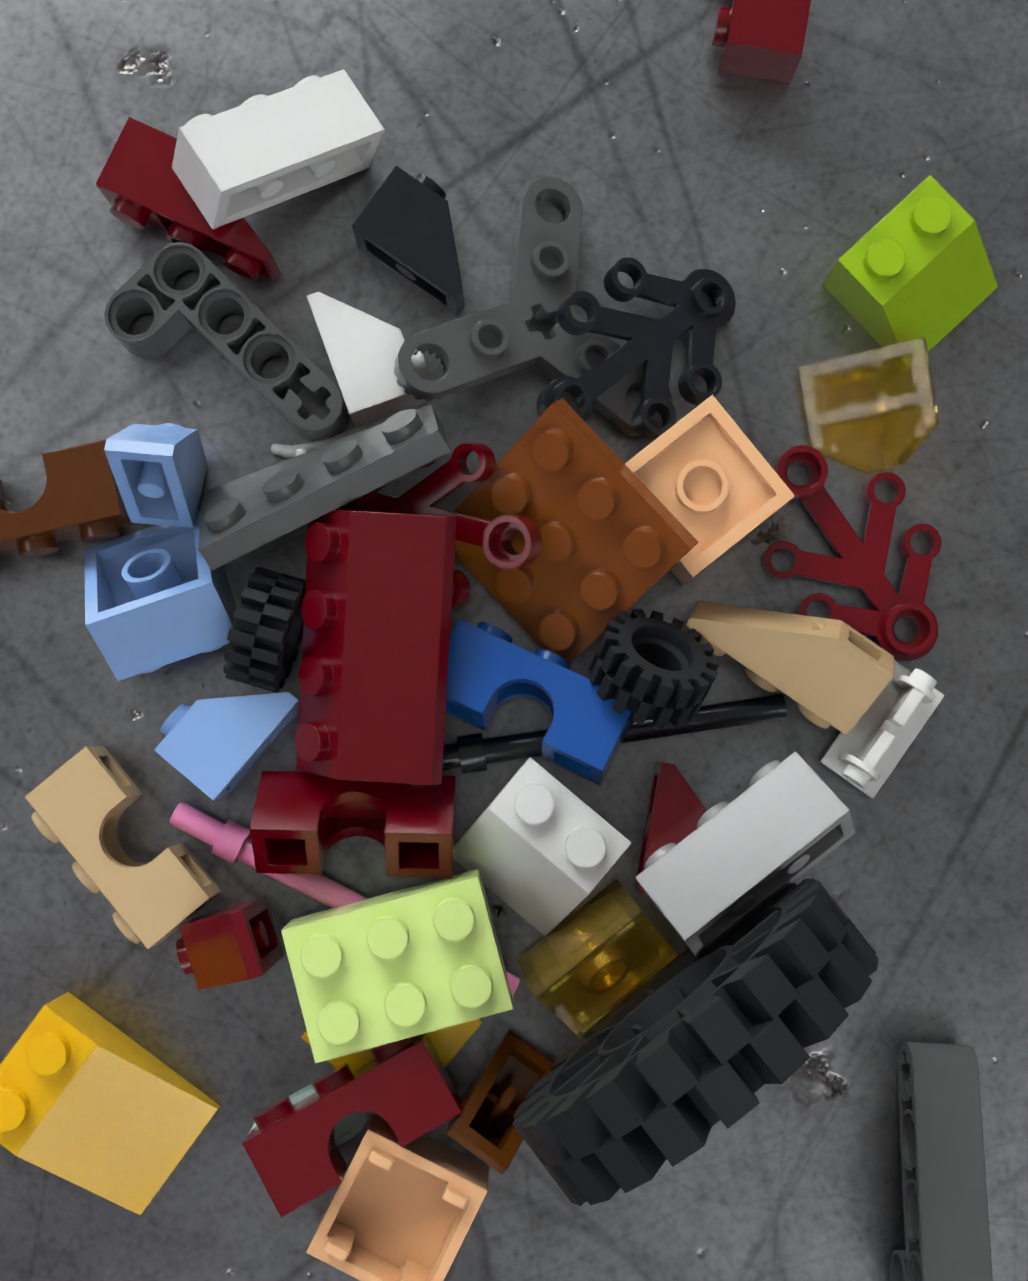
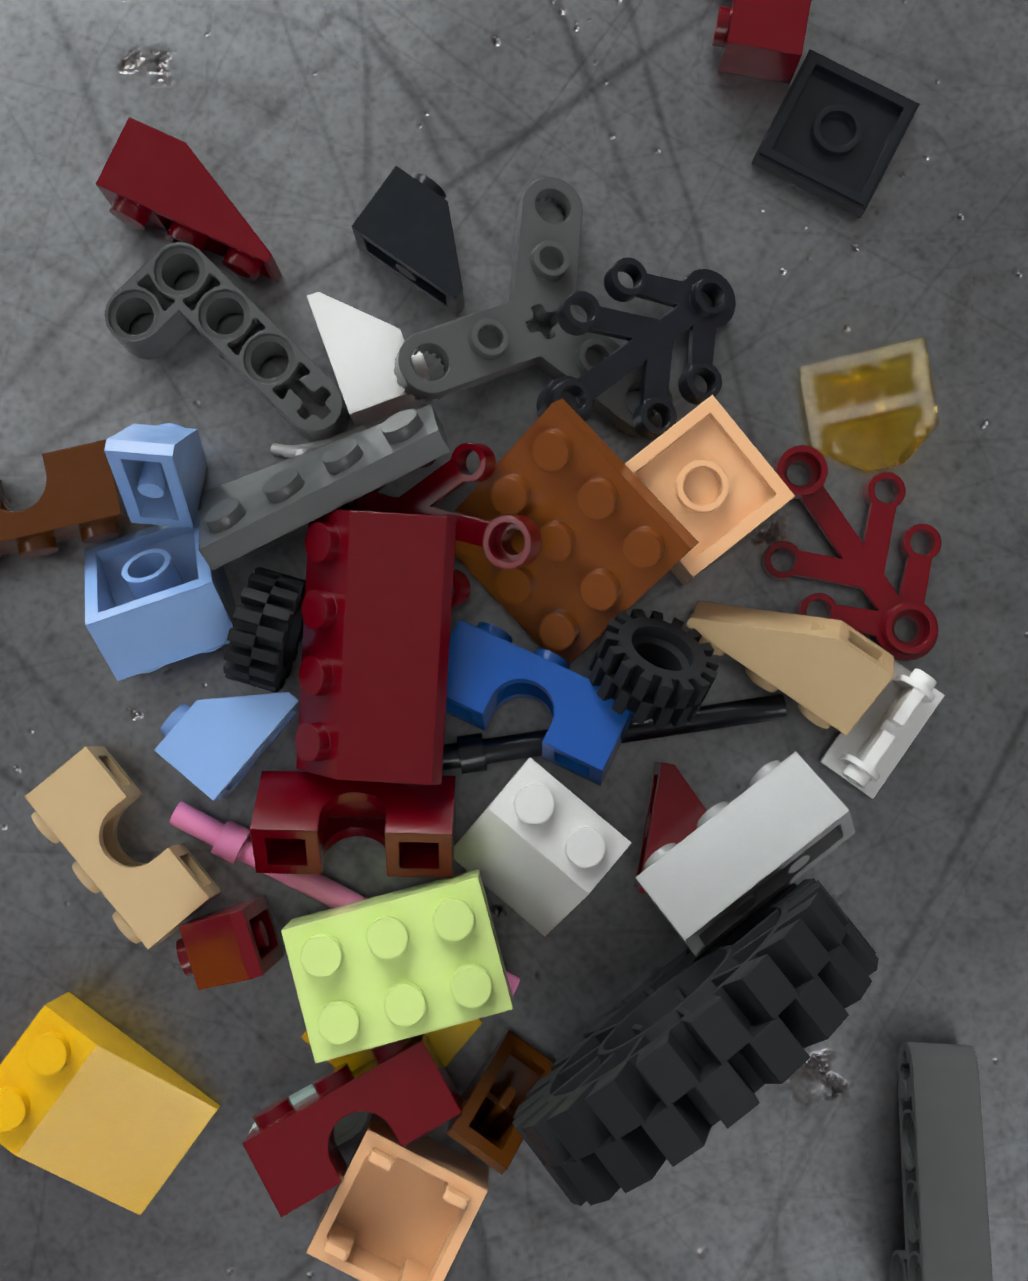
(276, 147): white brick -> none
(595, 959): clear yellow slope -> none
(835, 133): none -> black tile
(915, 270): lime slope -> none

